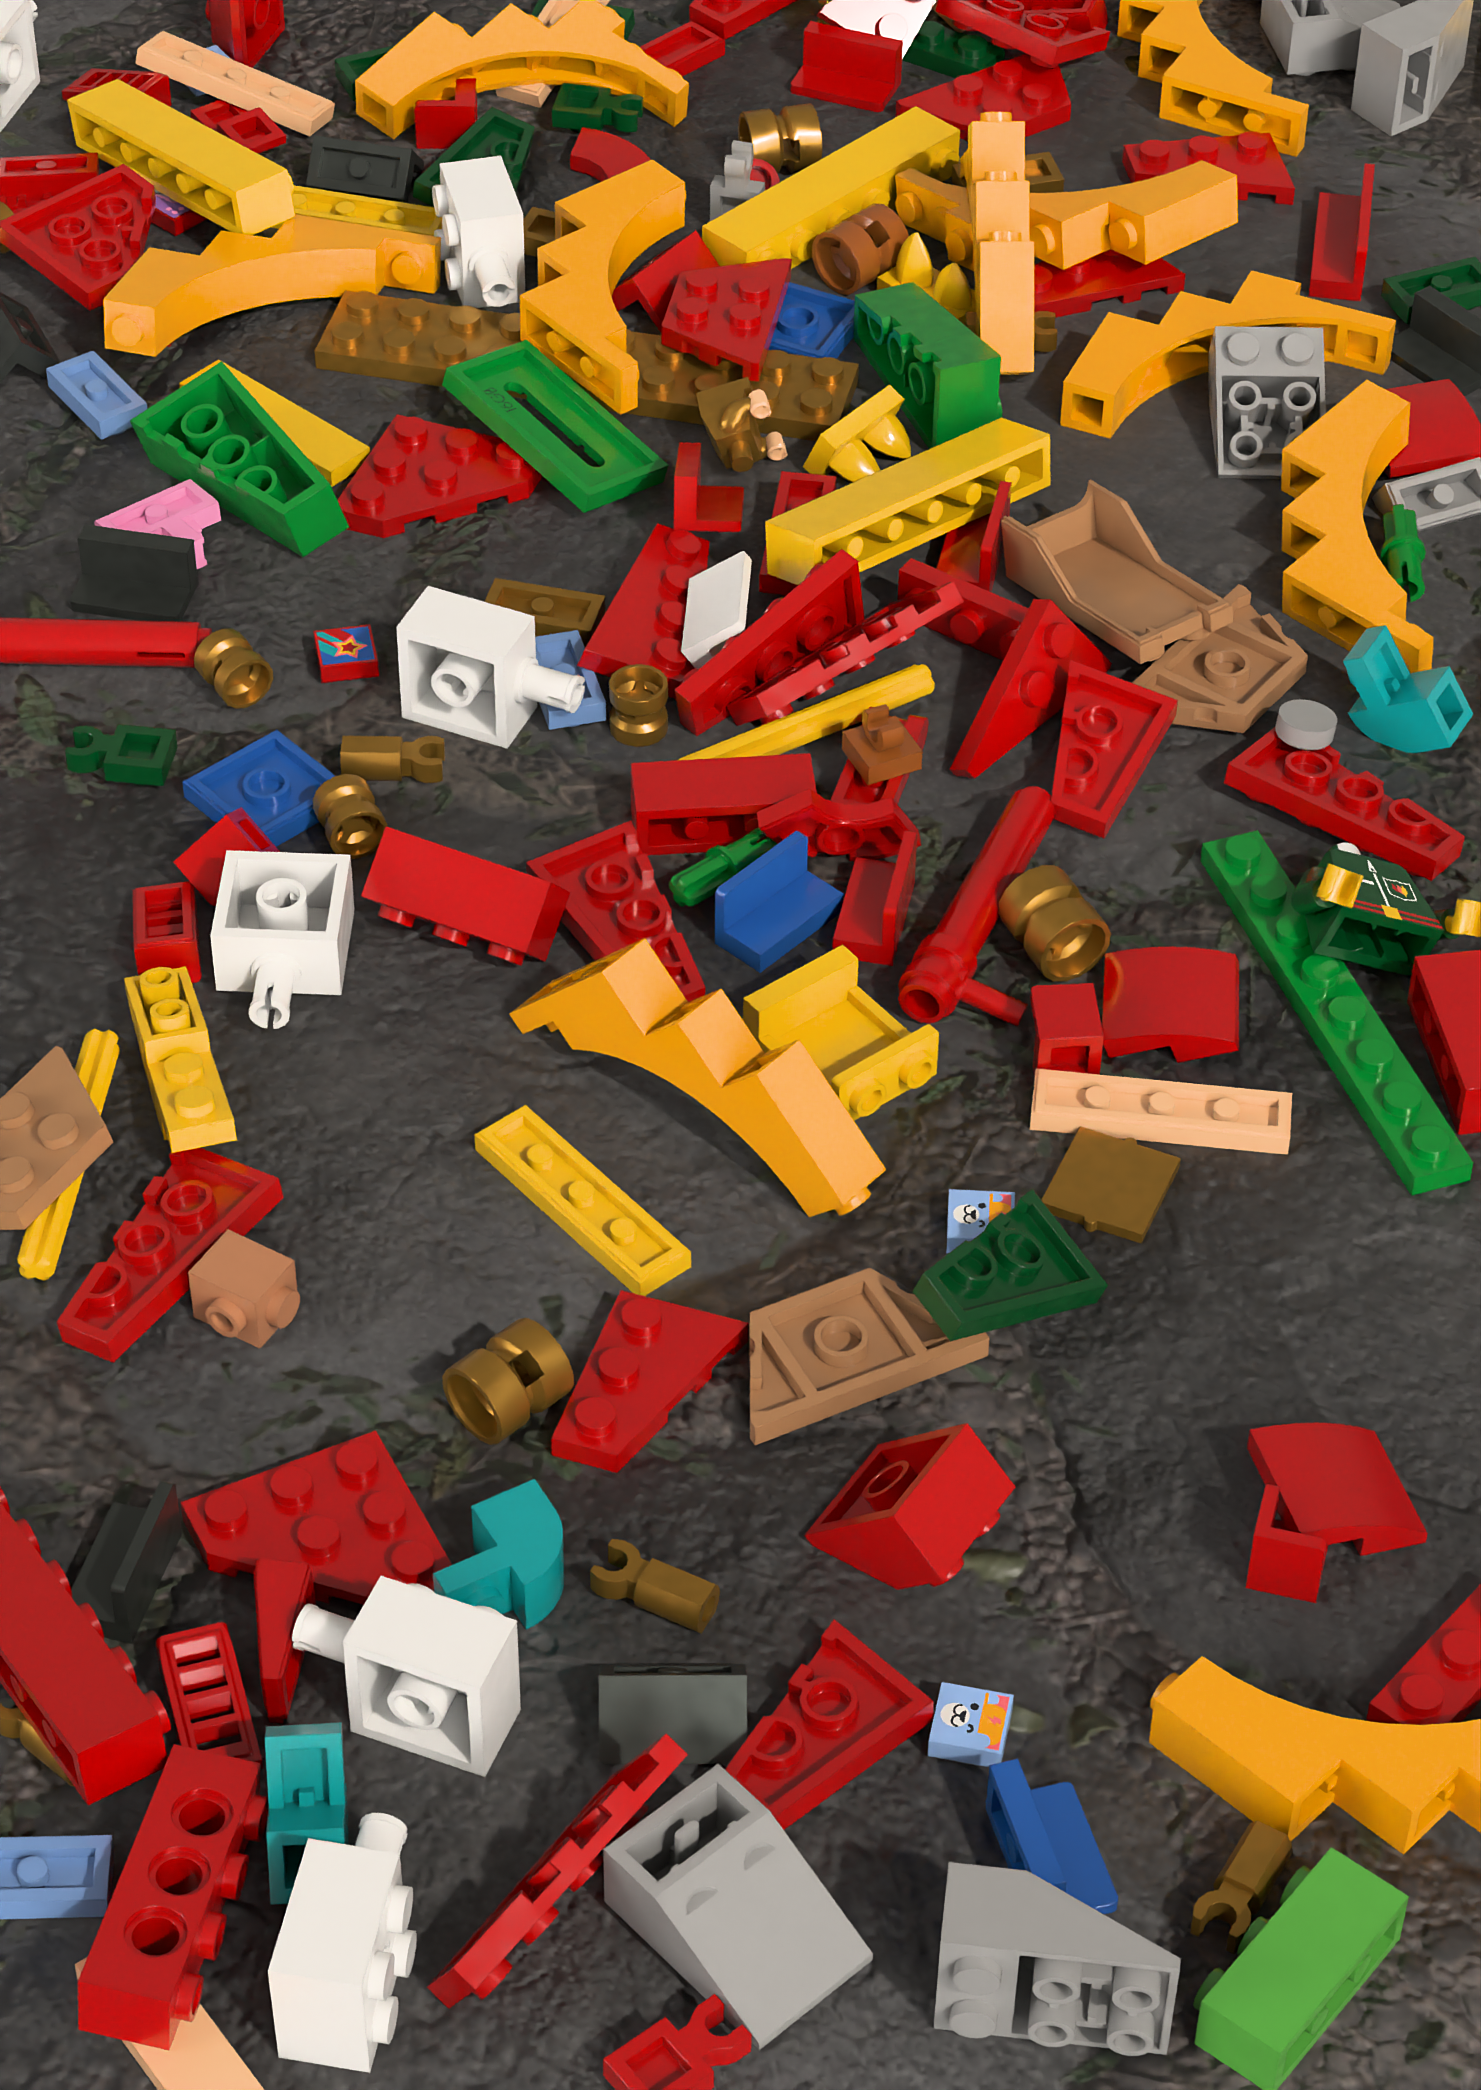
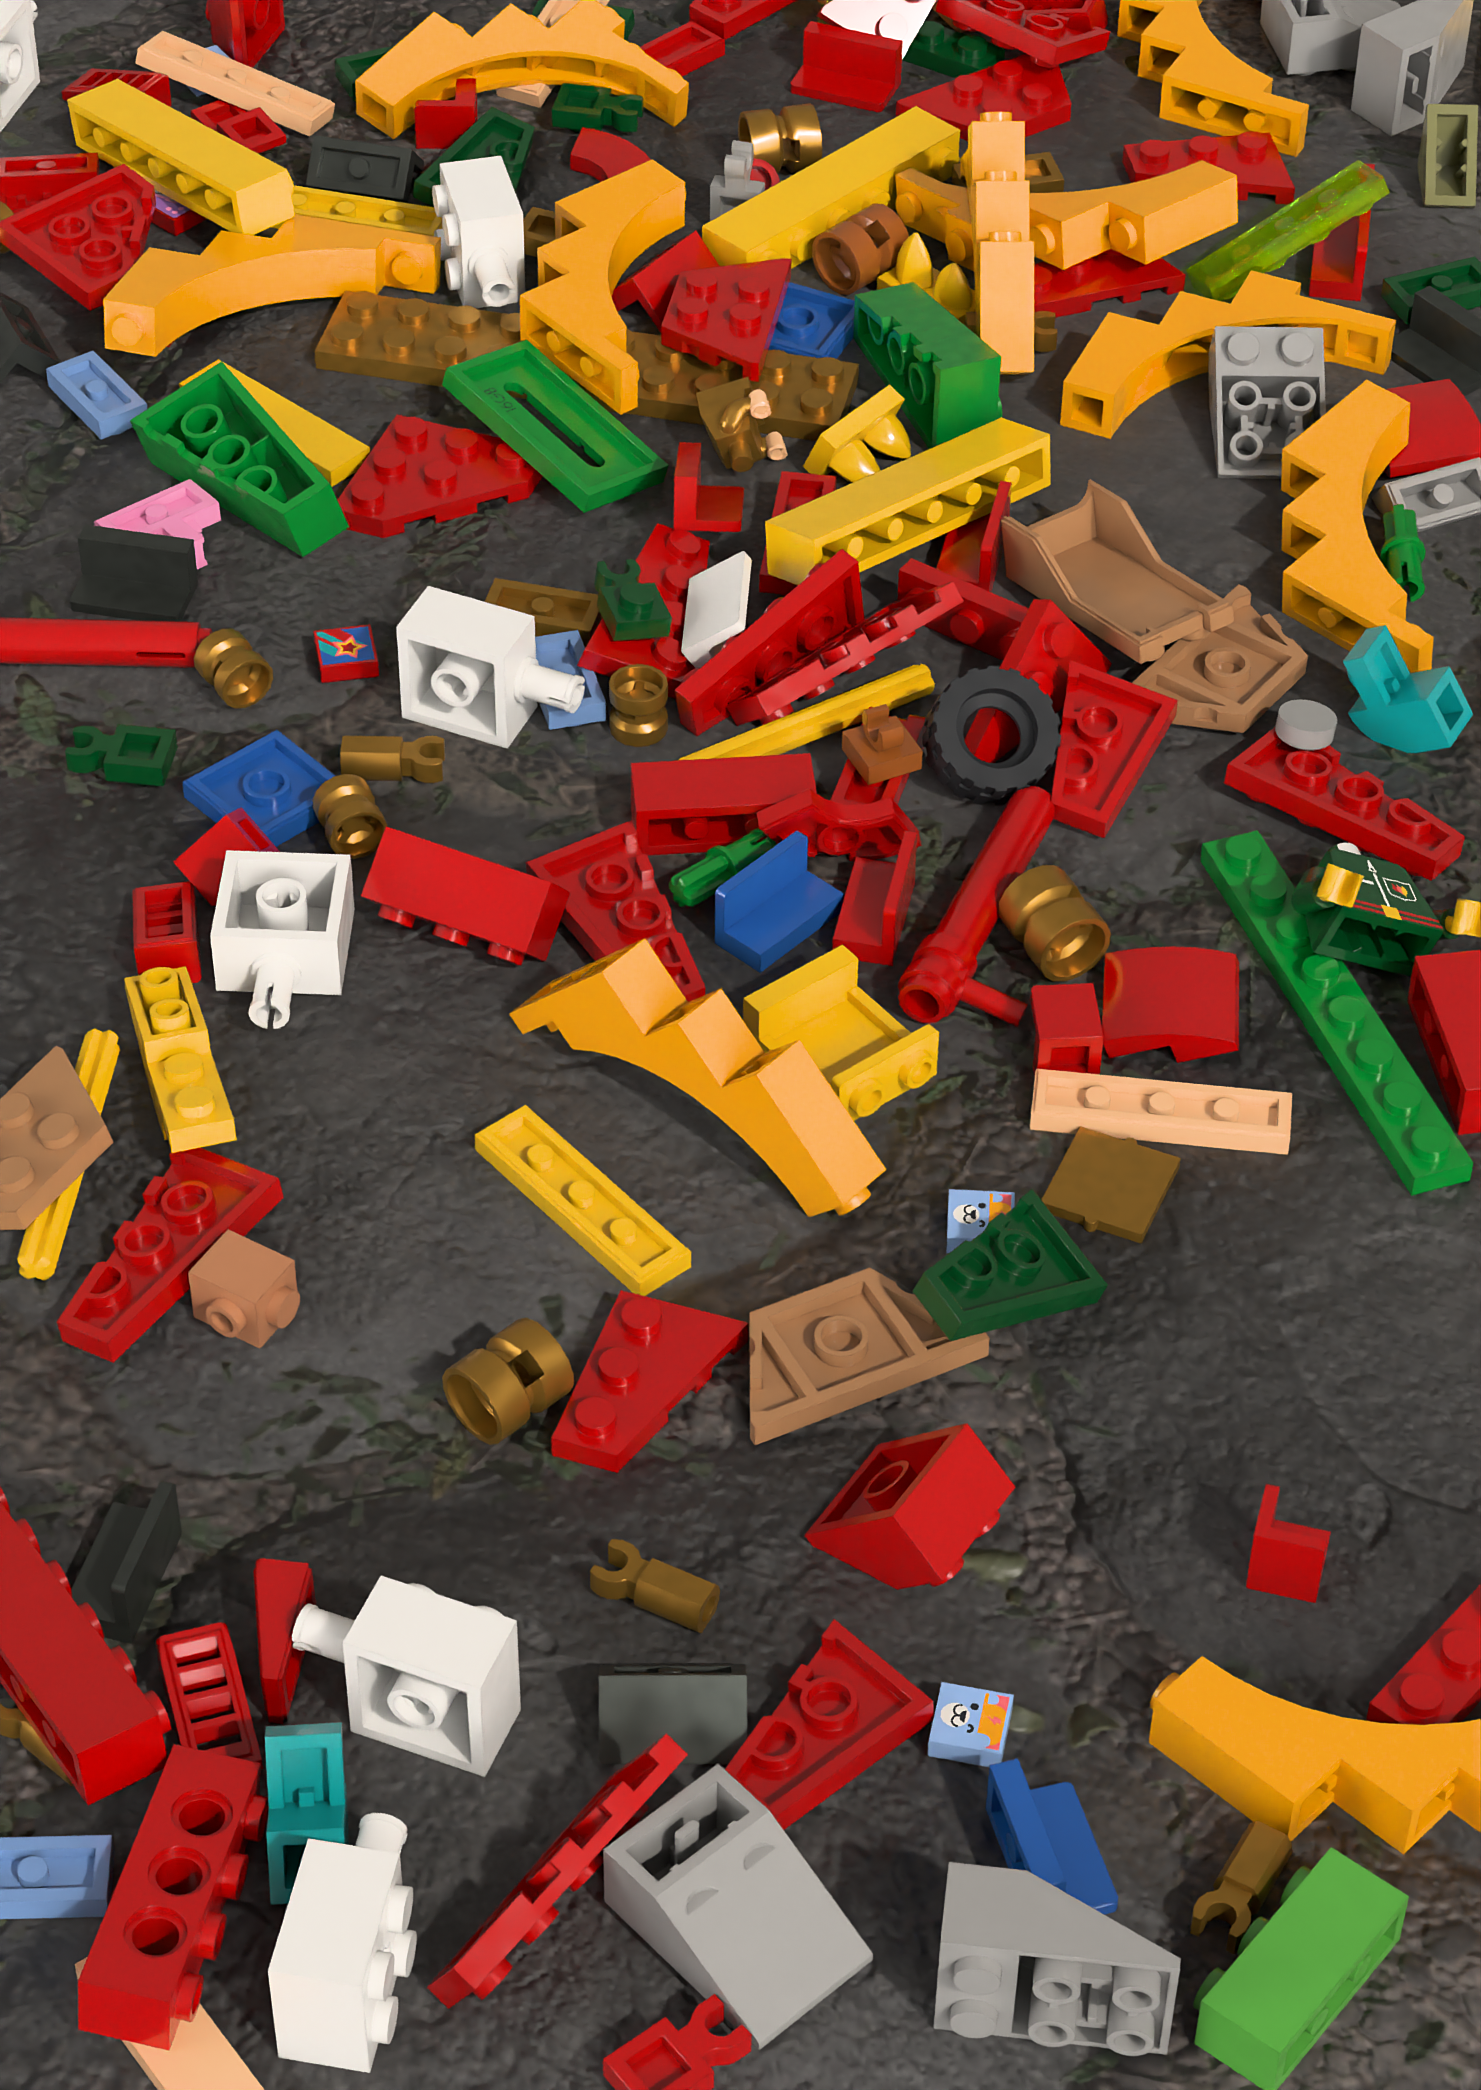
(329, 1509): red plate -> none
(515, 1558): teal brick -> none
(630, 607): none -> dark green plate
(1019, 700): none -> black tyre
(1288, 231): none -> clear neon green plate
(1336, 1485): red slope -> none
(1449, 156): none -> olive slope

